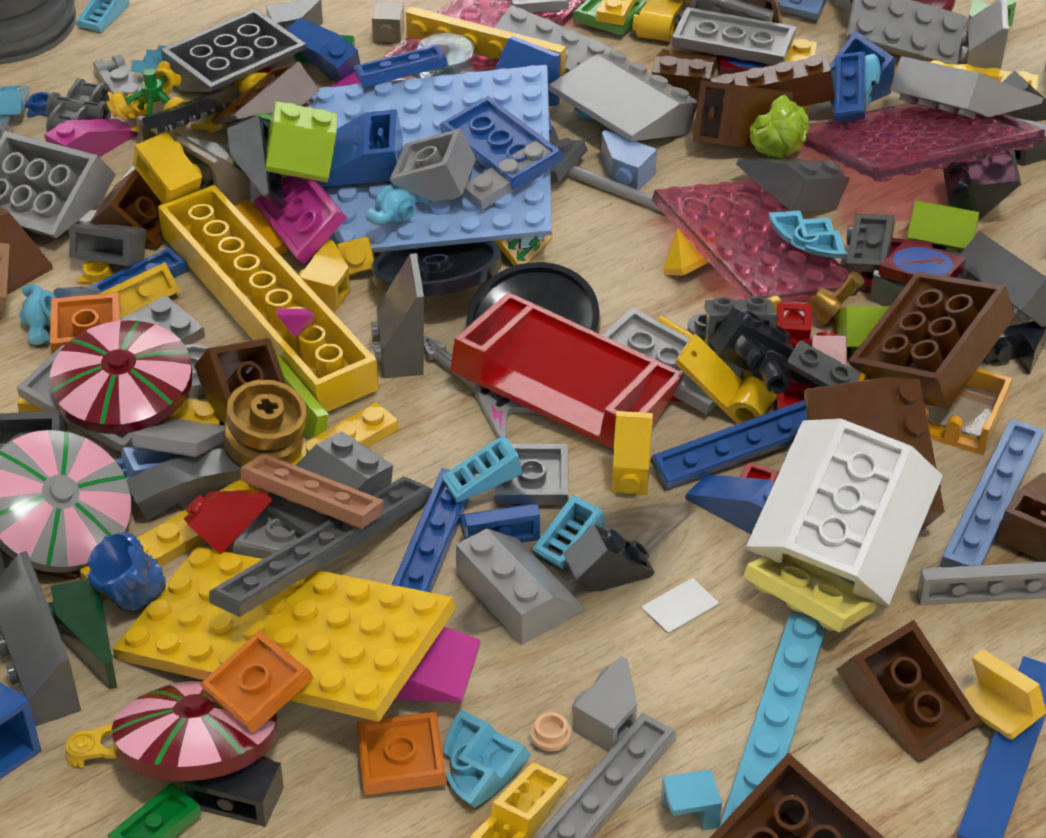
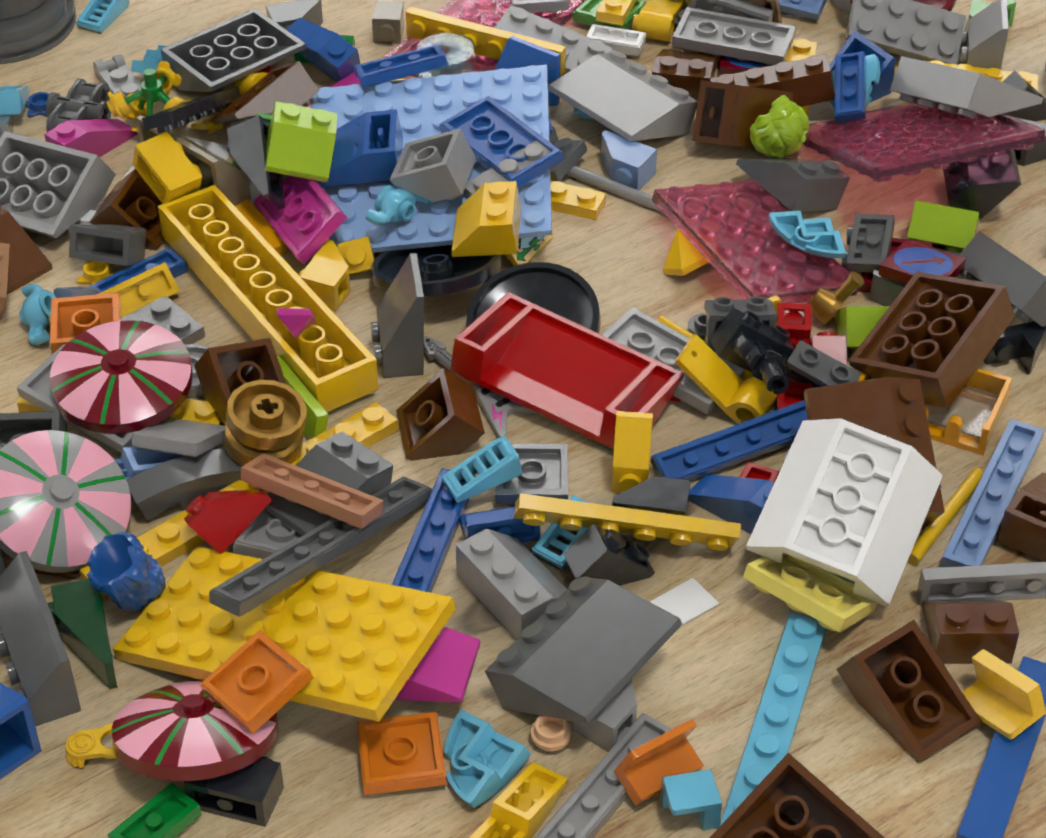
(440, 418): none -> reddish brown slope
(488, 221): none -> yellow slope
(576, 200): none -> yellow plate
(580, 651): none -> dark grey slope
(622, 40): none -> white plate
(641, 523): none -> yellow plate
(657, 495): none -> black slope
(662, 757): none -> orange panel
(951, 508): none -> yellow bar
(967, 626): none -> reddish brown slope

